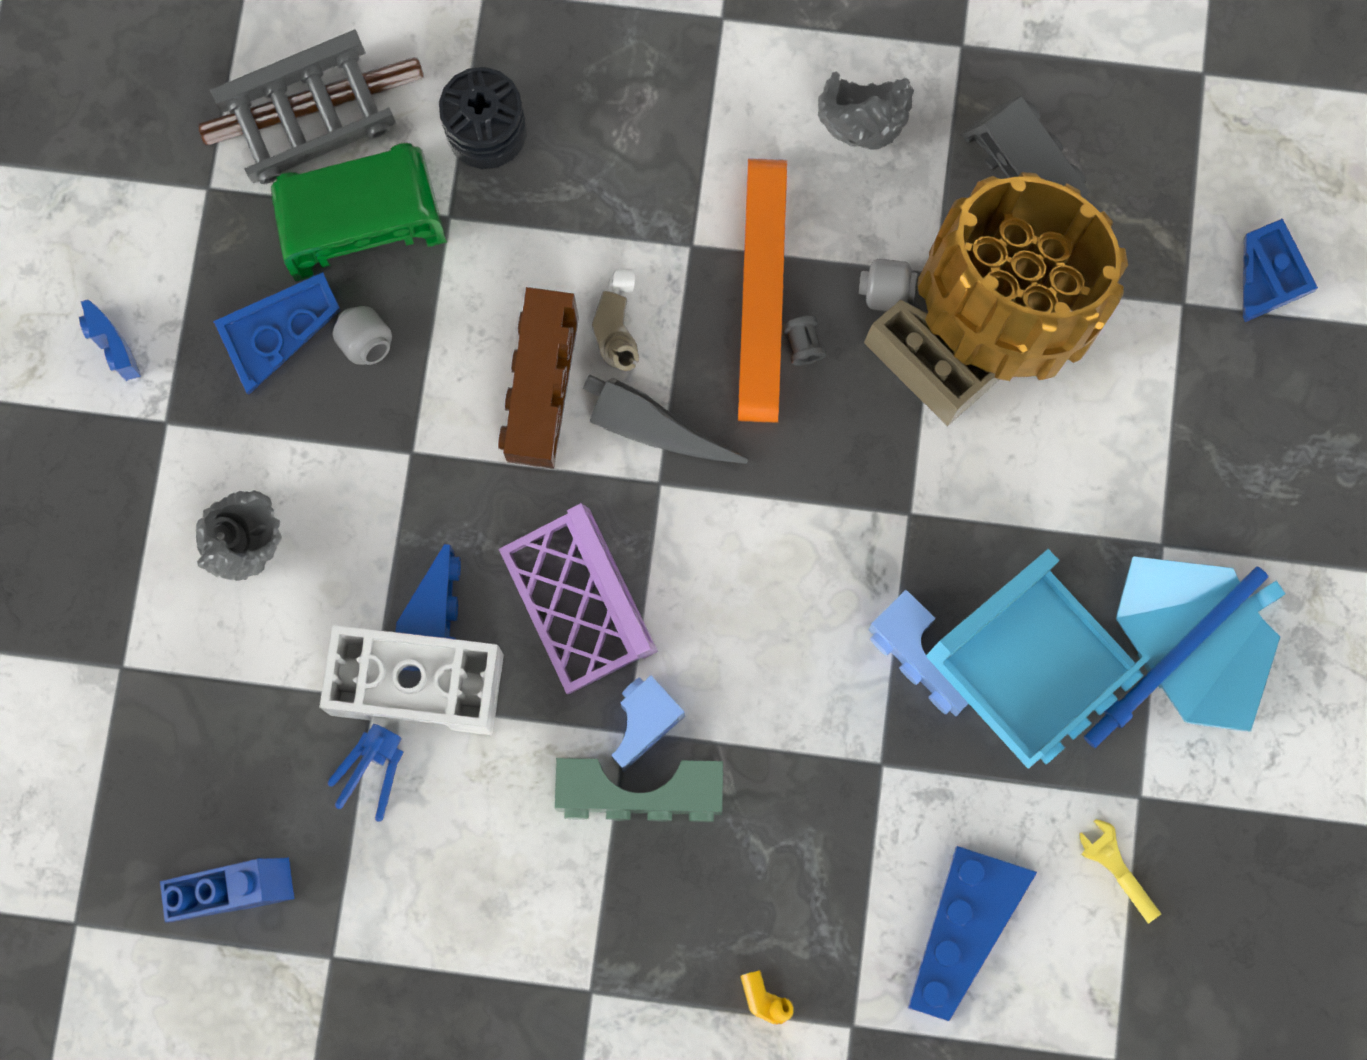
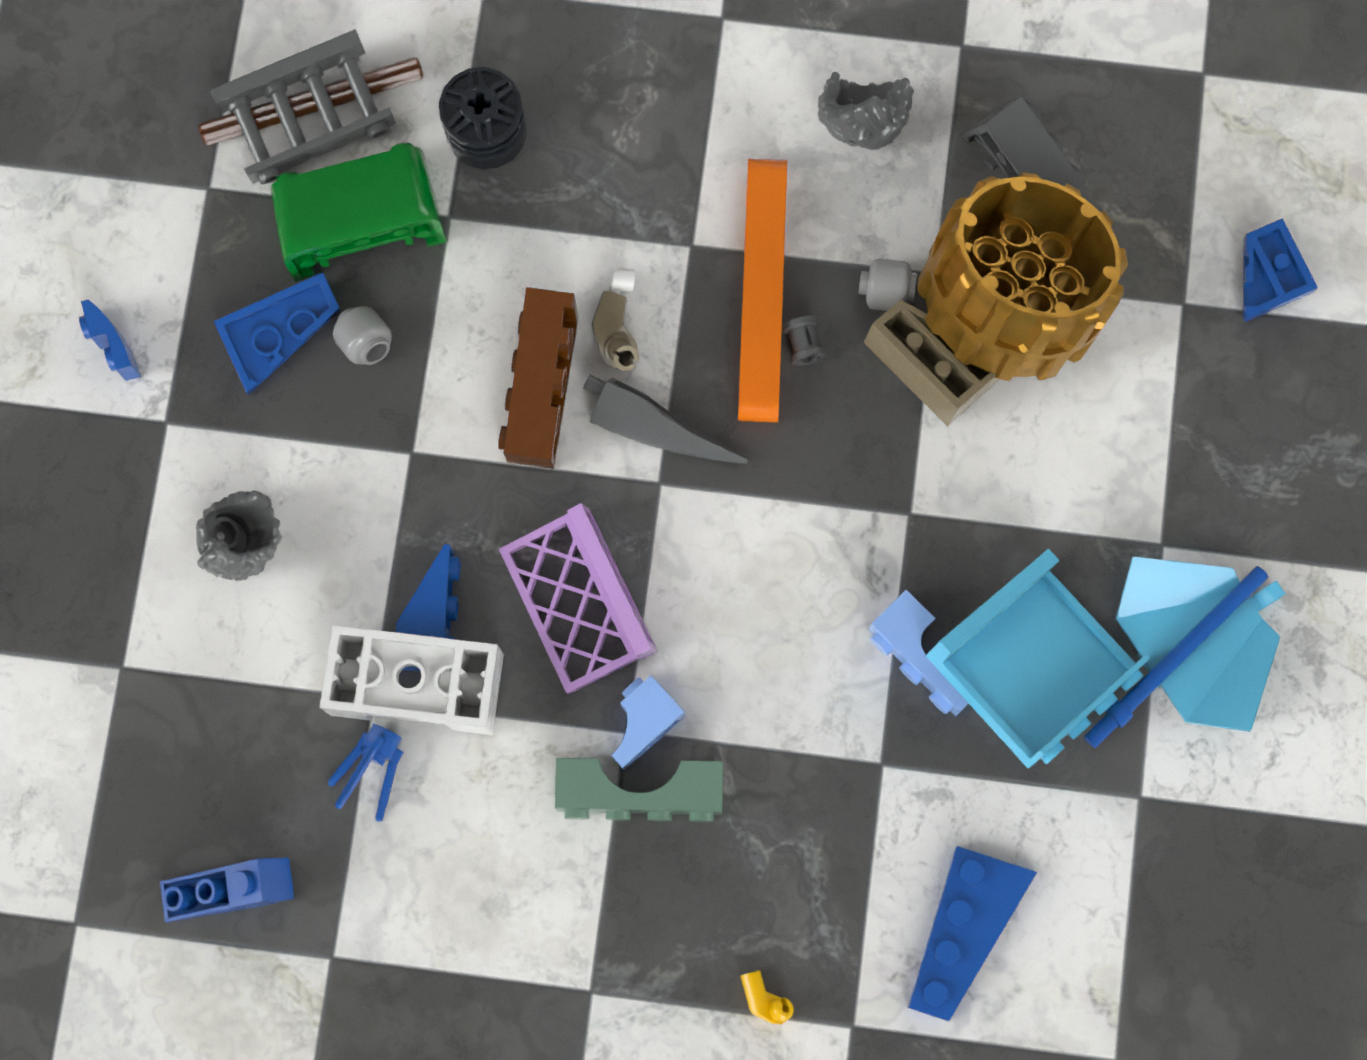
(1107, 854): light yellow piece -> none

